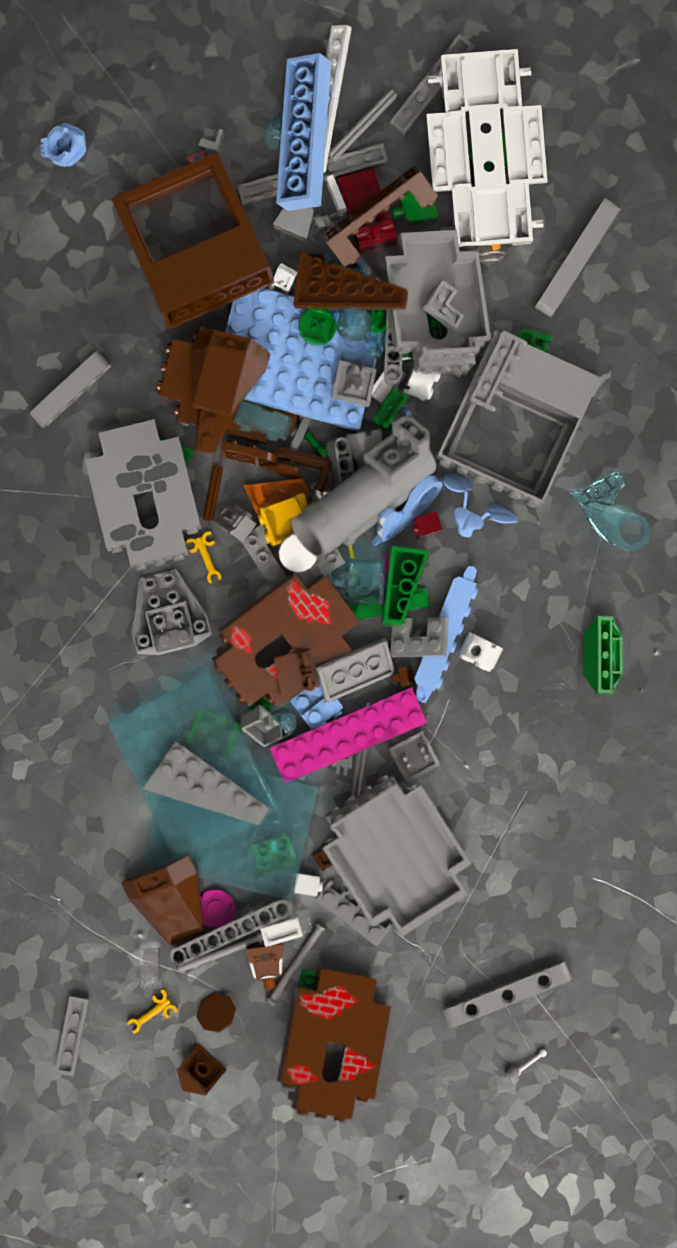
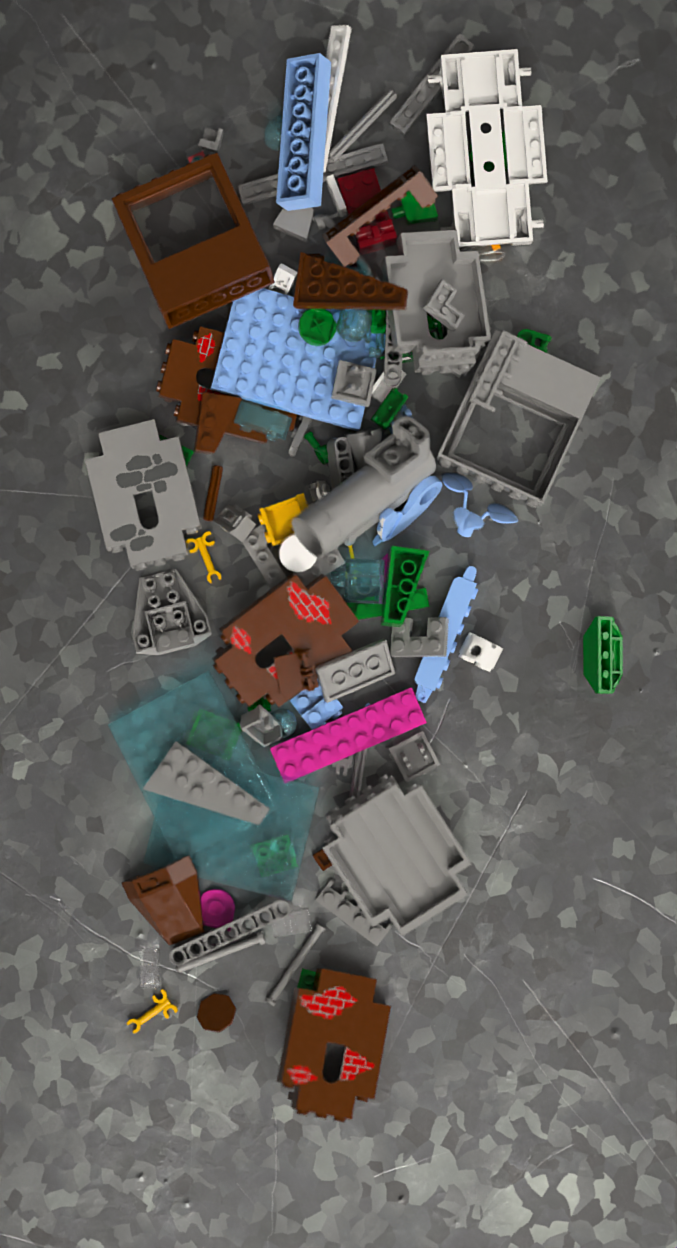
(64, 145): light blue helmet -> none
(70, 389): light grey beam -> none
(71, 1035): light grey plate -> none
(199, 1072): reddish brown slope -> none
(225, 370): reddish brown wedge -> none
(266, 963): torso -> none
(269, 460): reddish brown plate -> none
(271, 493): orange wing -> none
(281, 931): white tile -> none
(308, 884): white brick -> none
(405, 676): reddish brown tile -> none
(420, 385): white brick -> none
(426, 525): dark red brick -> none
(492, 999): light grey beam -> none
(514, 1073): hinge -> none
(577, 257): light grey beam -> none
(600, 511): clear light blue animal -> none

